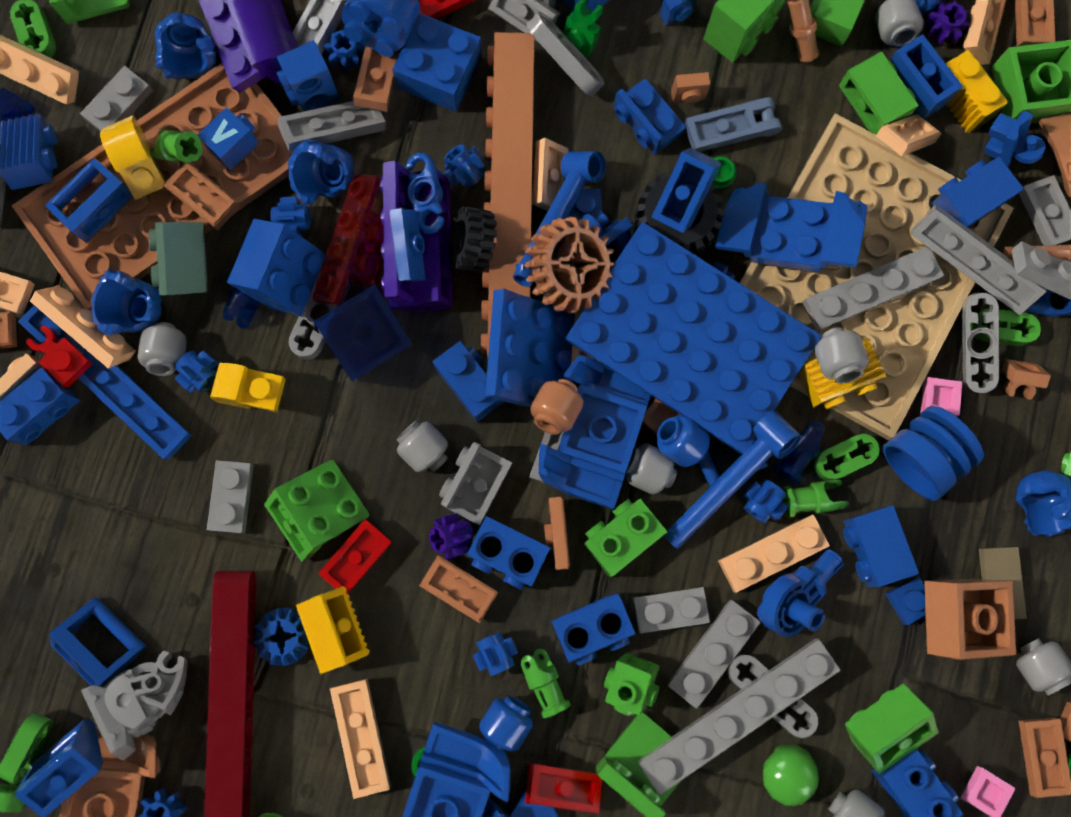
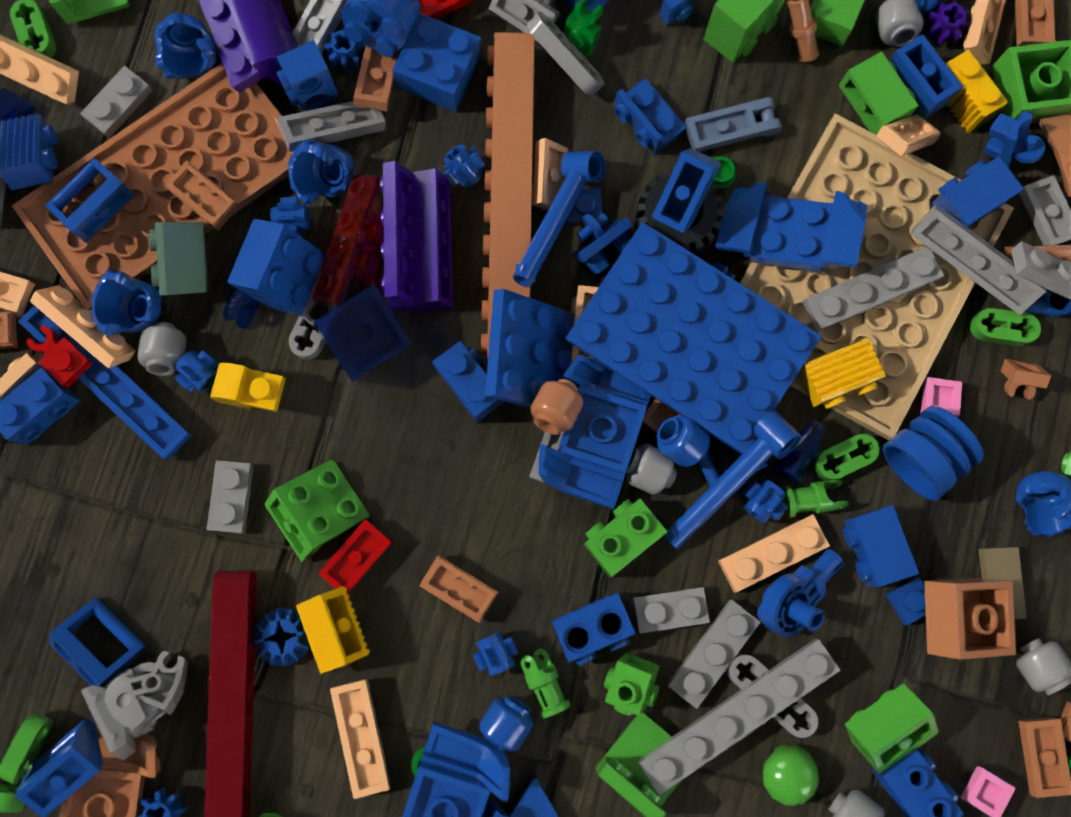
(131, 157): yellow brick -> none
(177, 146): bright green piece -> none
(229, 138): blue brick -> none
(407, 245): blue plate -> none
(422, 446): light grey head -> none
(426, 177): blue piece -> none
(451, 536): dark purple gear -> none
(472, 239): black tyre -> none
(475, 483): light grey bracket -> none
(512, 544): blue brick -> none
(556, 533): nougat plate -> none
(563, 789): red plate -> none
(578, 247): nougat gear -> none
(690, 87): nougat plate -> none
(841, 355): light grey head -> none
(993, 351): light grey beam -> none

